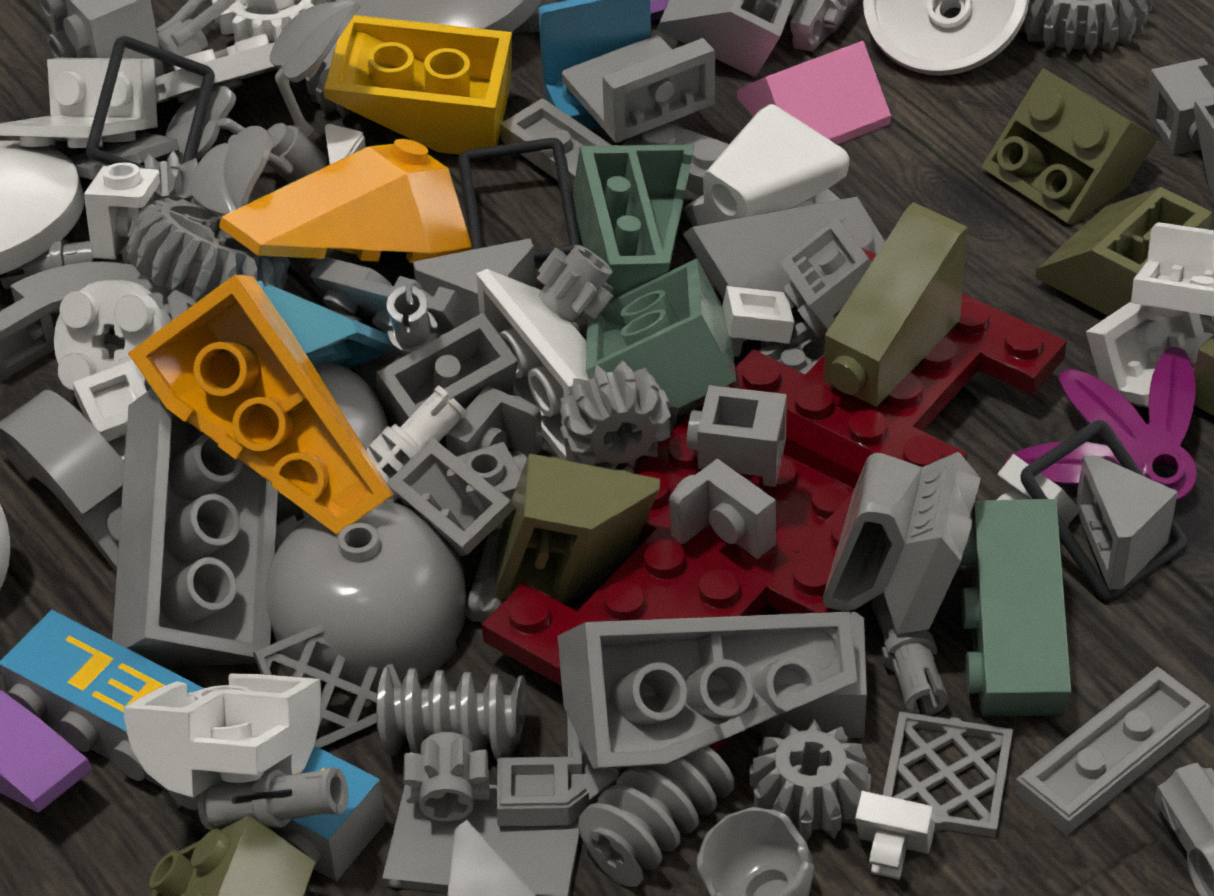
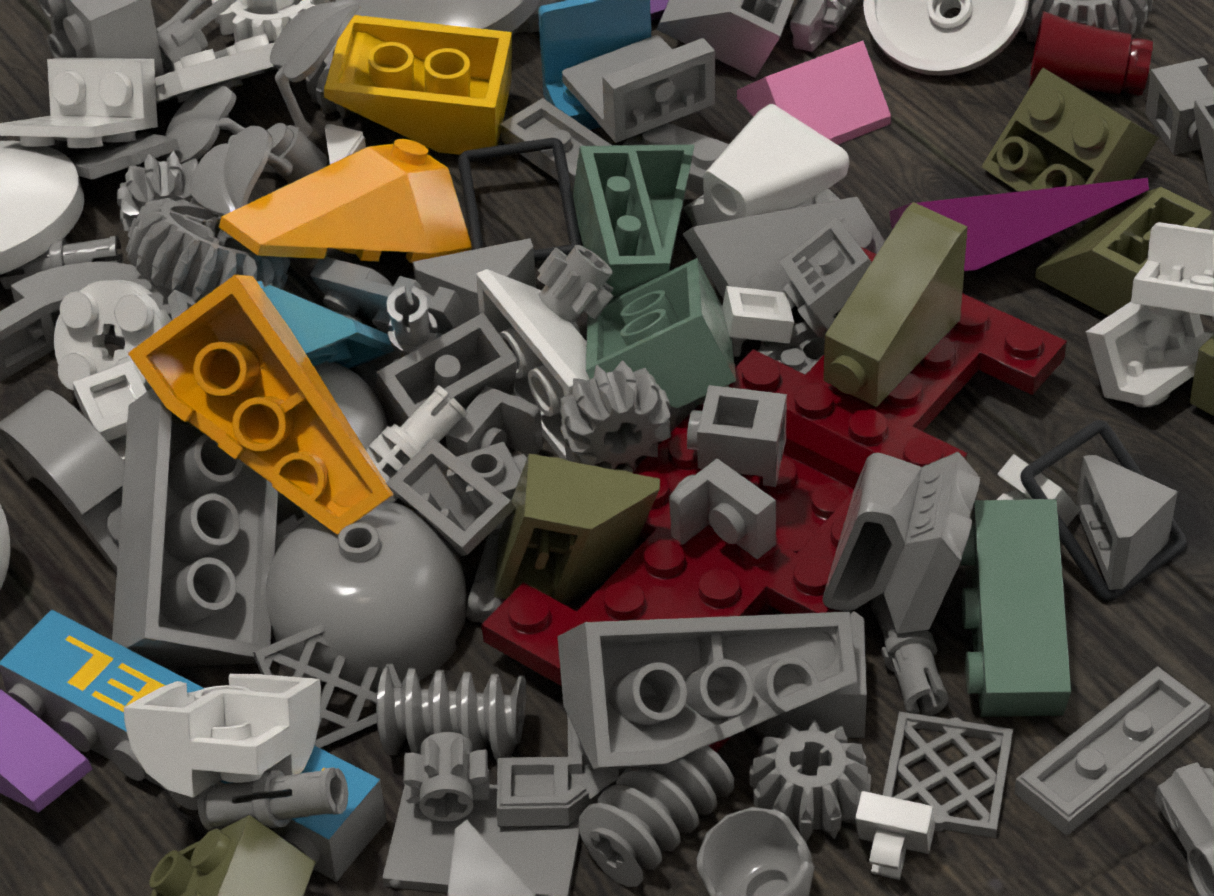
(108, 88): black piece -> none
(114, 203): white bracket -> none
(1015, 220): none -> magenta wedge
(1091, 56): none -> dark red plant
(1159, 442): magenta plant -> none

